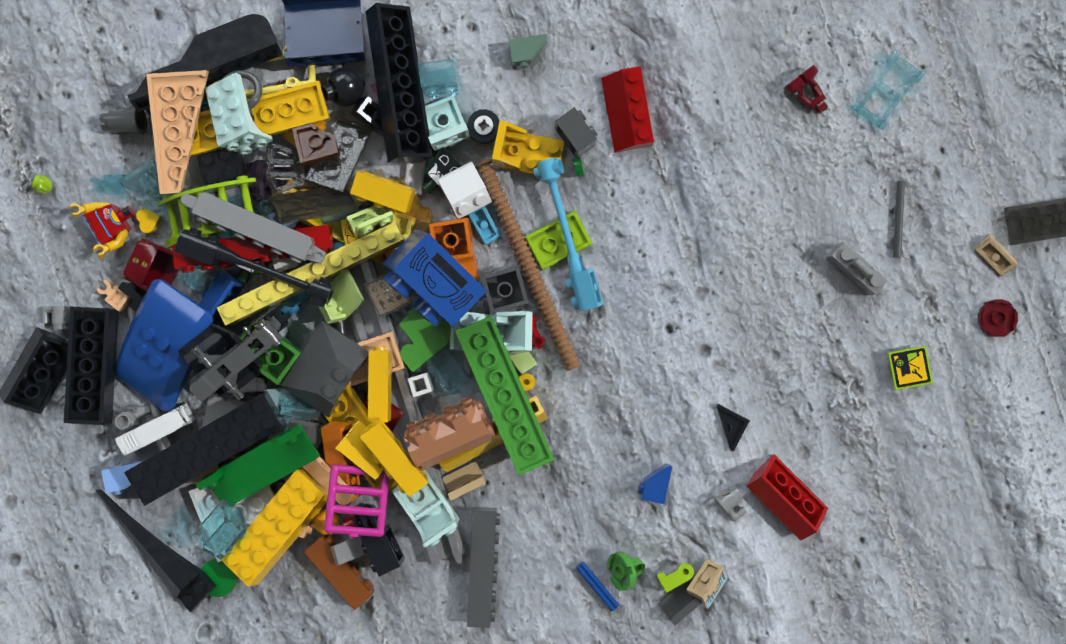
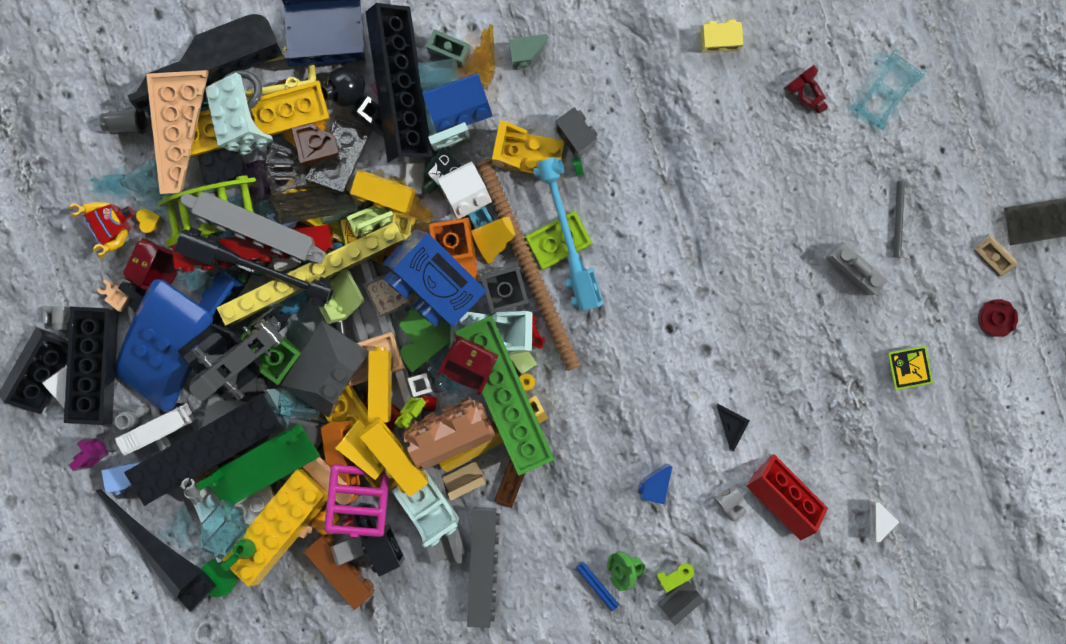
(42, 184): lime plate -> none
(57, 384): none -> white tile
(92, 452): none -> magenta bracket
(191, 491): none -> light grey axle
(248, 551): none -> green bar
(411, 410): none -> lime plate
(430, 403): none -> red hose
(448, 47): none -> sand green brick
(457, 103): none -> blue slope
(468, 363): none -> dark red piece
(483, 133): black wheel -> none
(484, 58): none -> clear yellow slope
(493, 237): none -> yellow slope
(509, 486): none -> reddish brown tile
(627, 109): red slope -> none
(707, 582): tan panel -> none
(721, 36): none -> light yellow brick
(880, 521): none -> white slope

